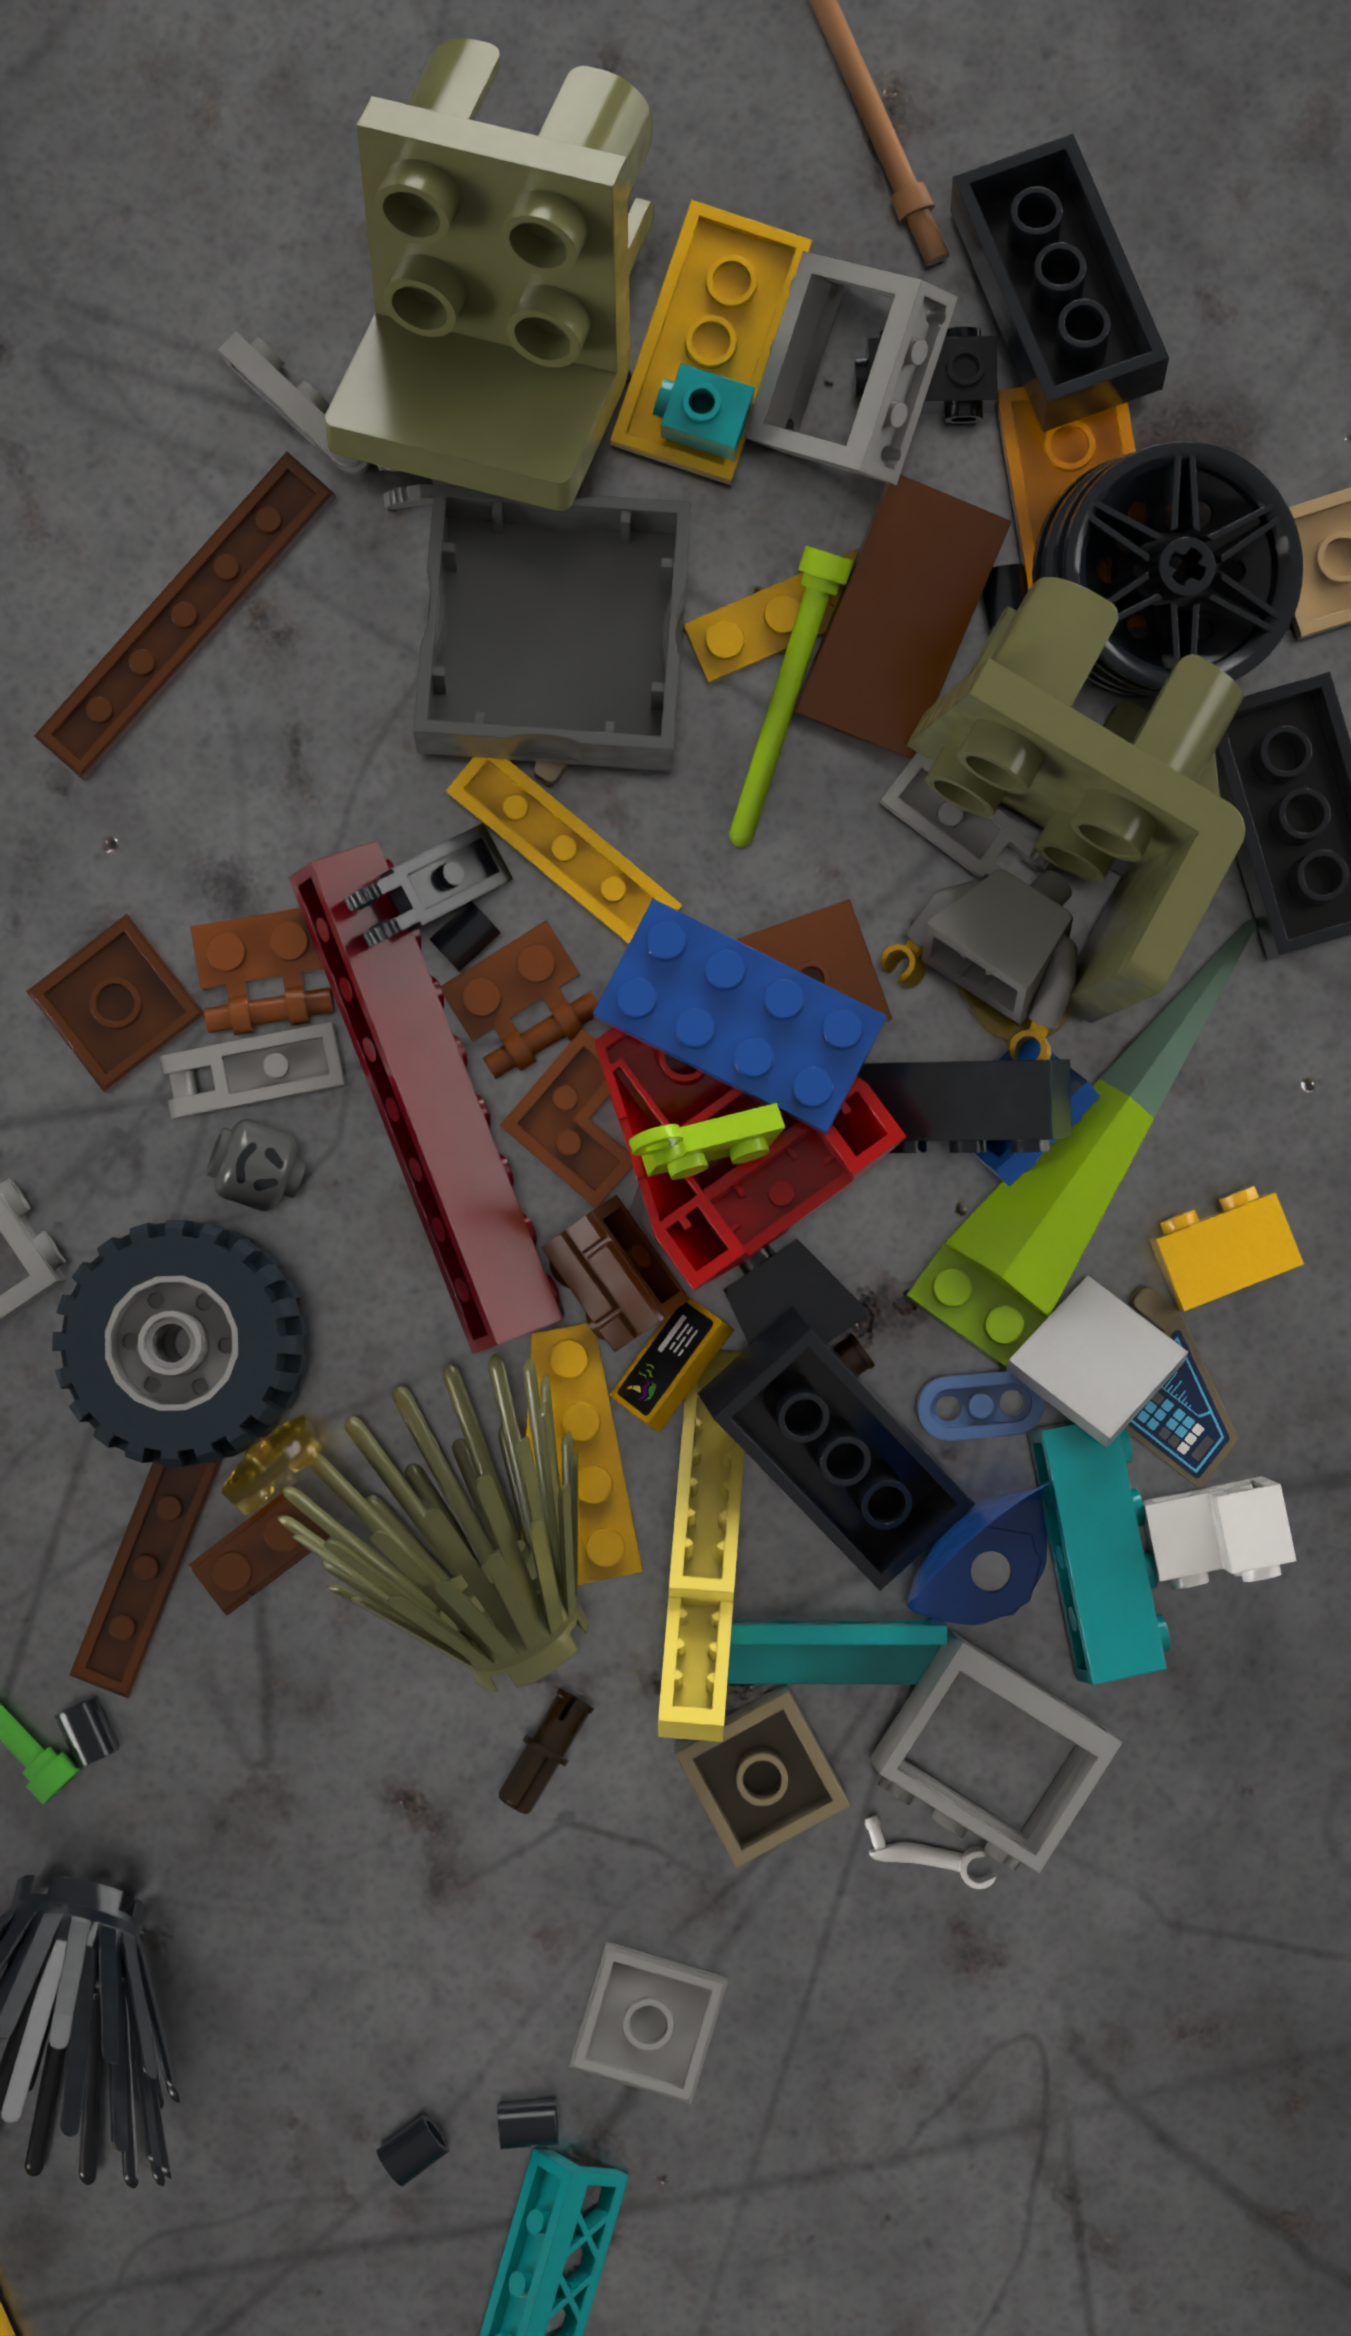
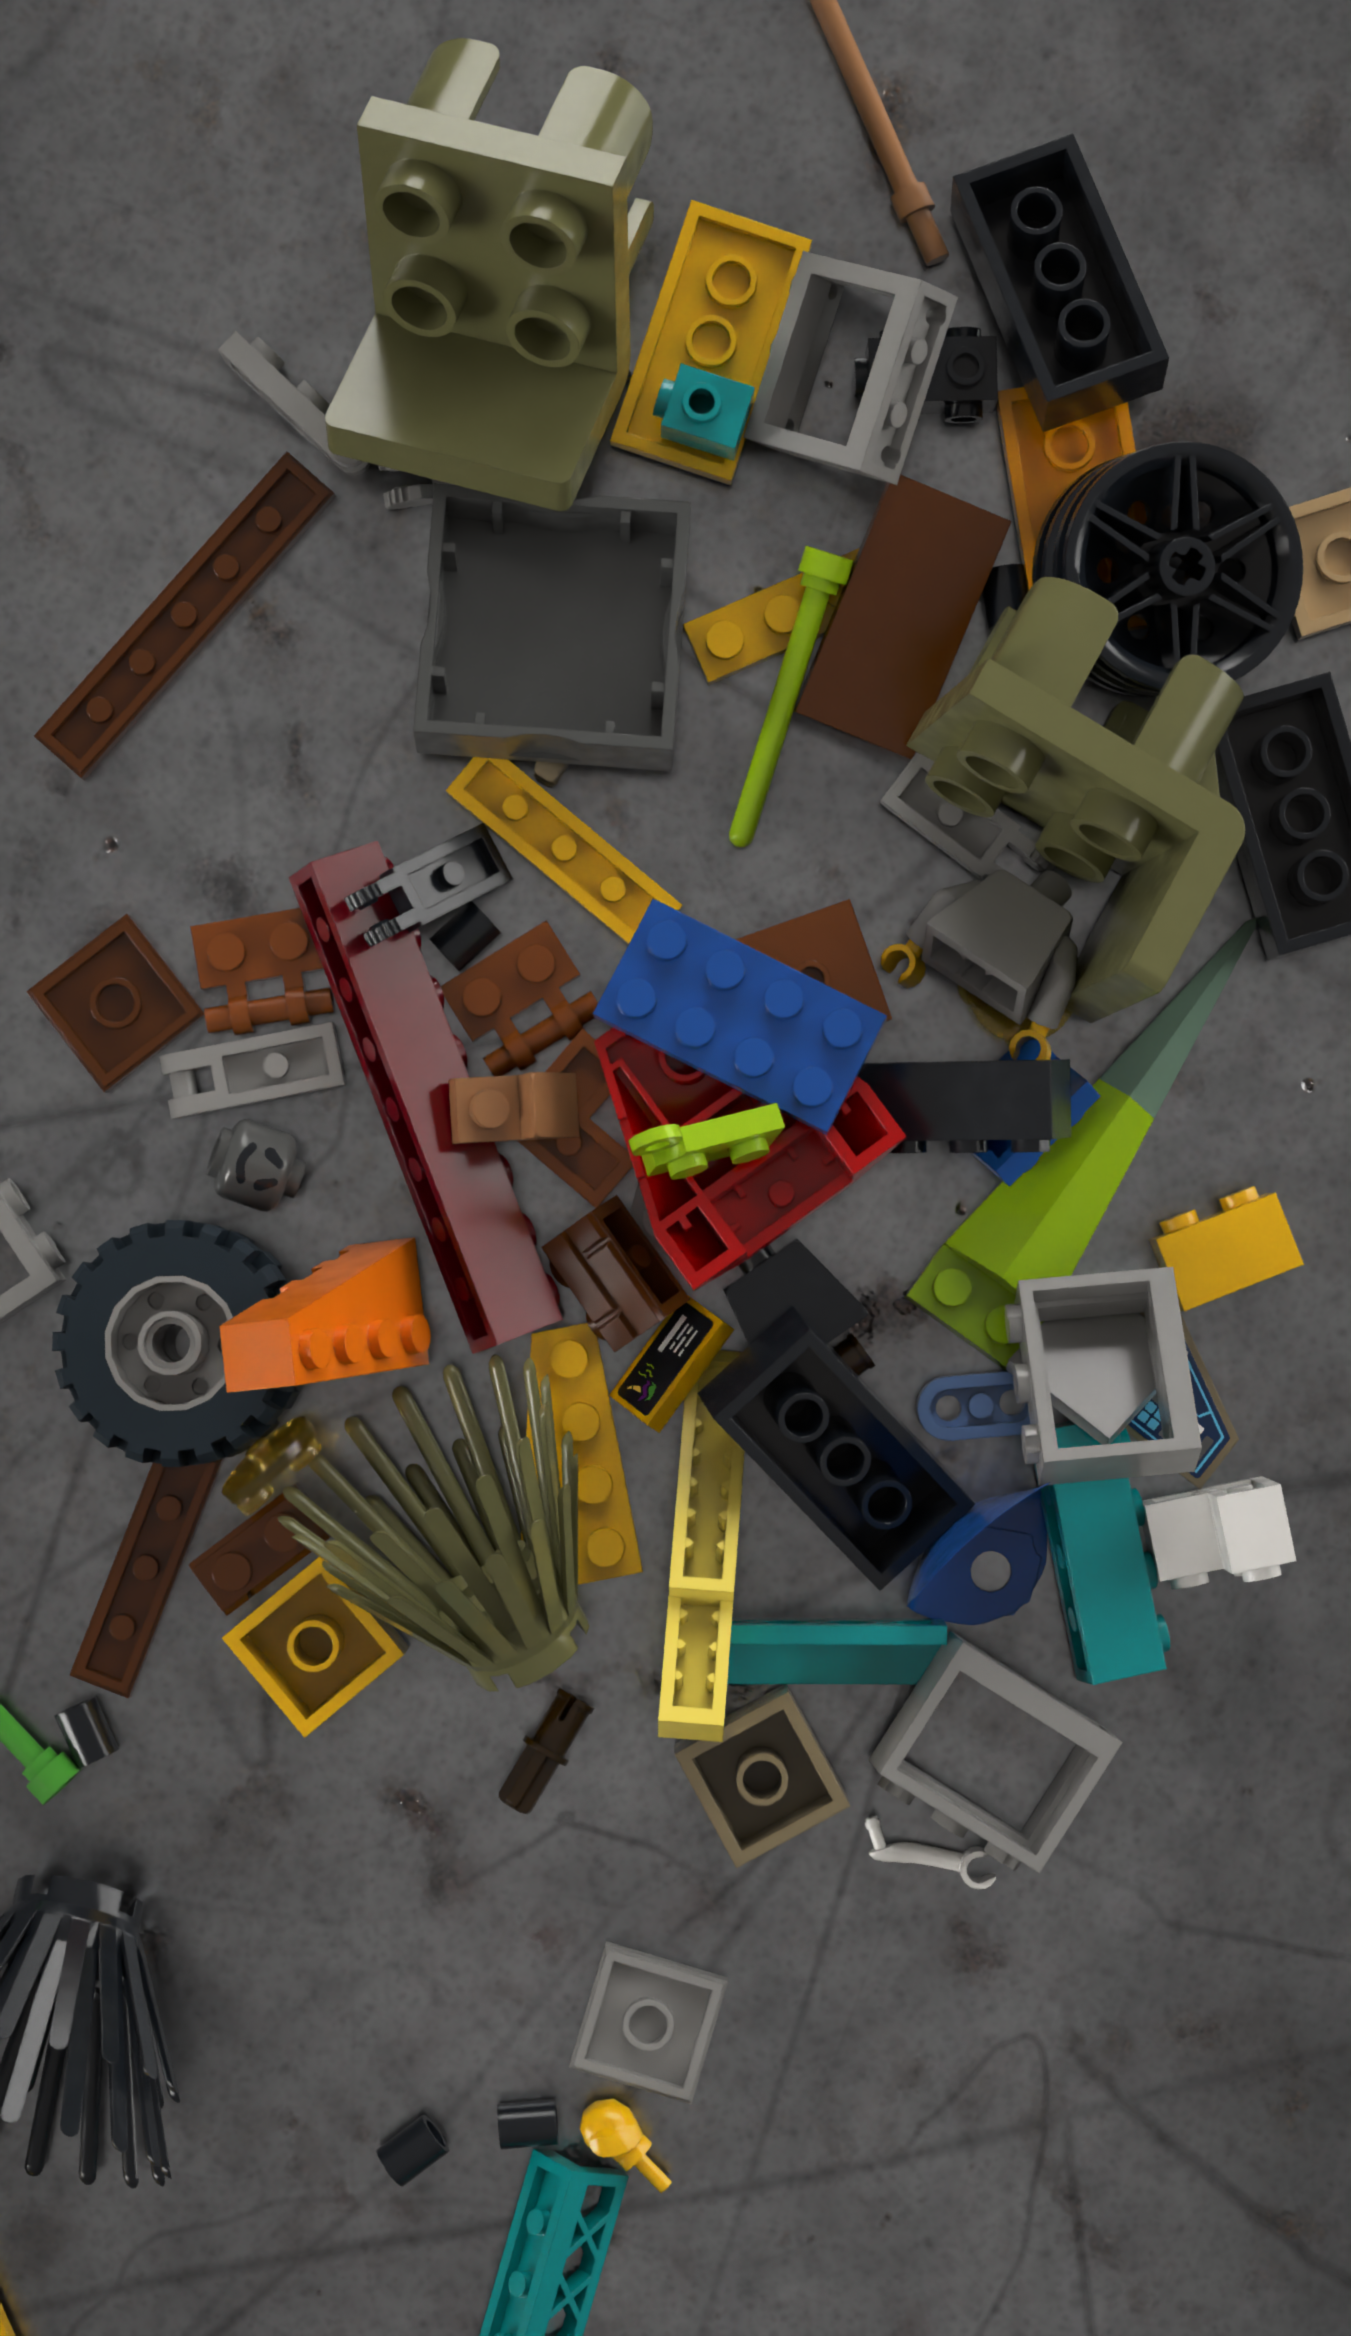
(313, 1647): none -> yellow brick
(335, 1324): none -> orange wedge
(513, 1107): none -> medium nougat slope
(615, 2133): none -> yellow piece
(1103, 1295): none -> light grey window

